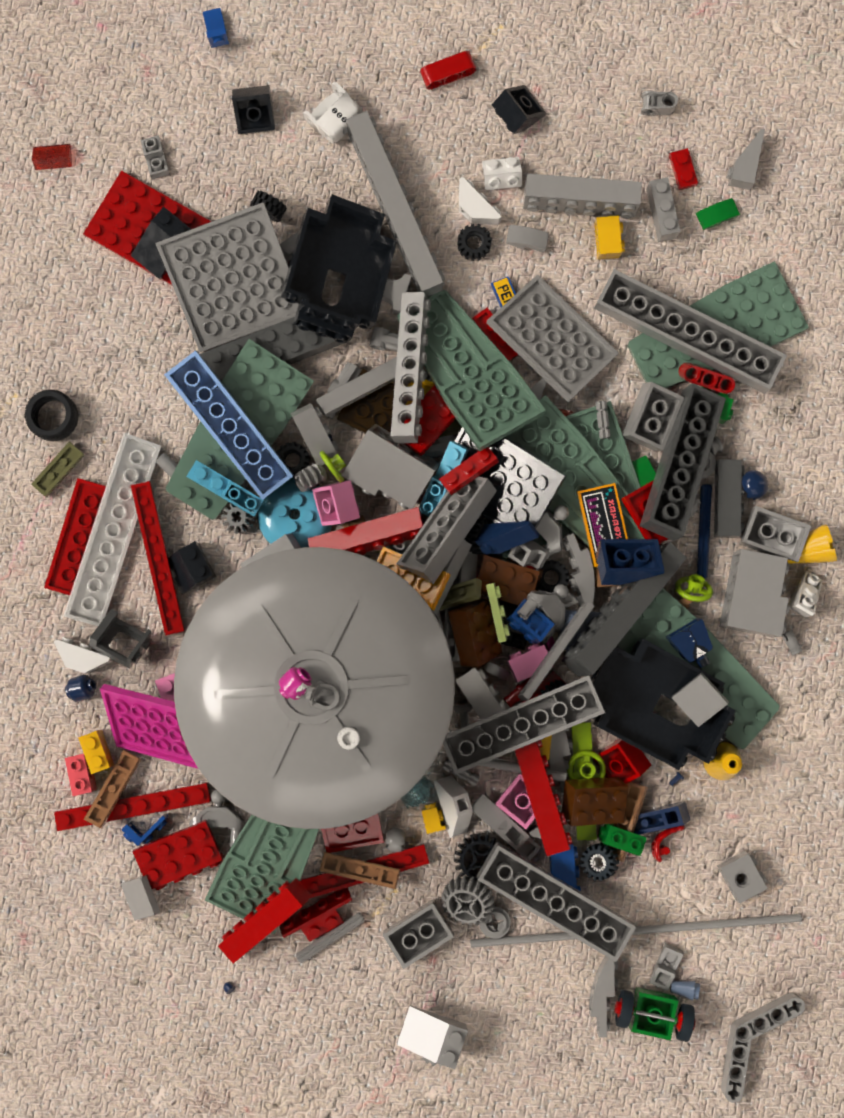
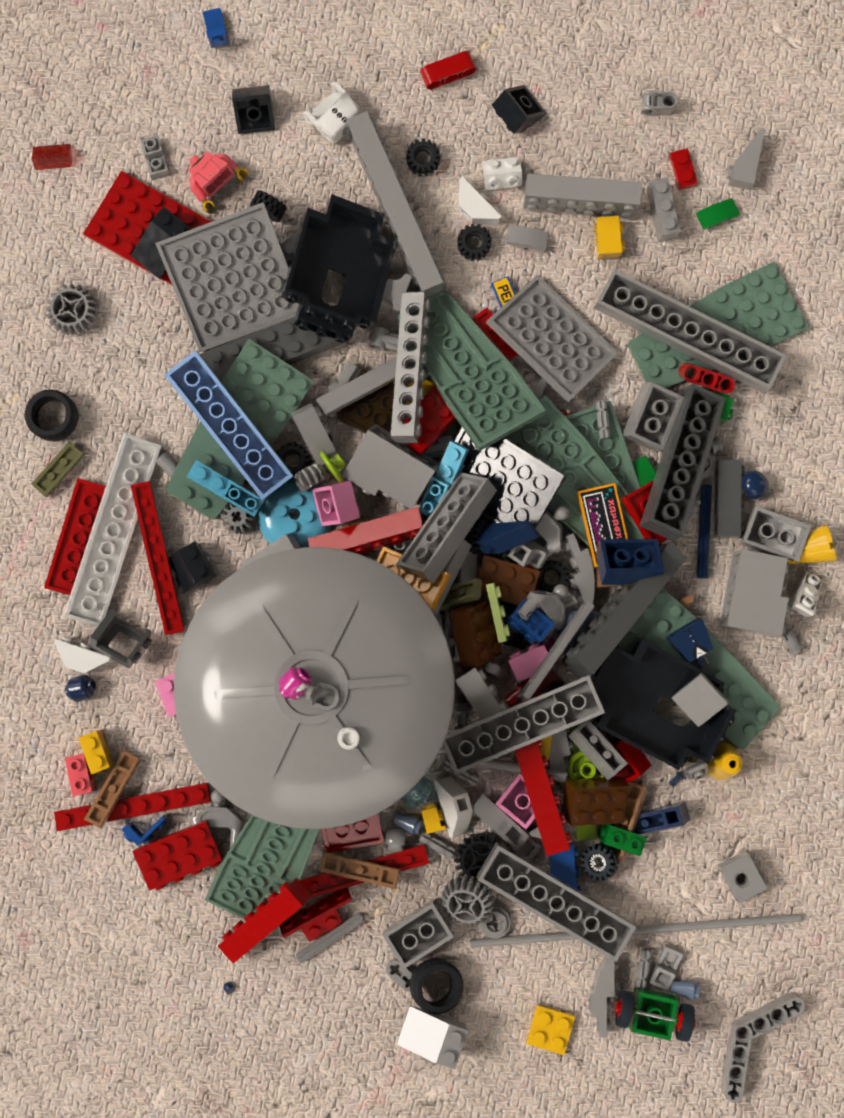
(64, 312): none -> light grey gear
(140, 897): light grey tile -> none
(145, 724): dark pink plate -> none
(210, 174): none -> coral torso
(396, 976): none -> light grey beam
(410, 823): none -> sand blue cone
(418, 147): none -> black tyre
(437, 845): none -> light grey axle
(452, 997): none -> black tyre
(468, 470): red plate -> none
(550, 1029): none -> yellow plate
(597, 749): none -> light grey brick
(644, 968): none -> light grey axle
(658, 850): red piece -> none
(695, 586): lime piece -> none
(696, 771): none -> light grey slope

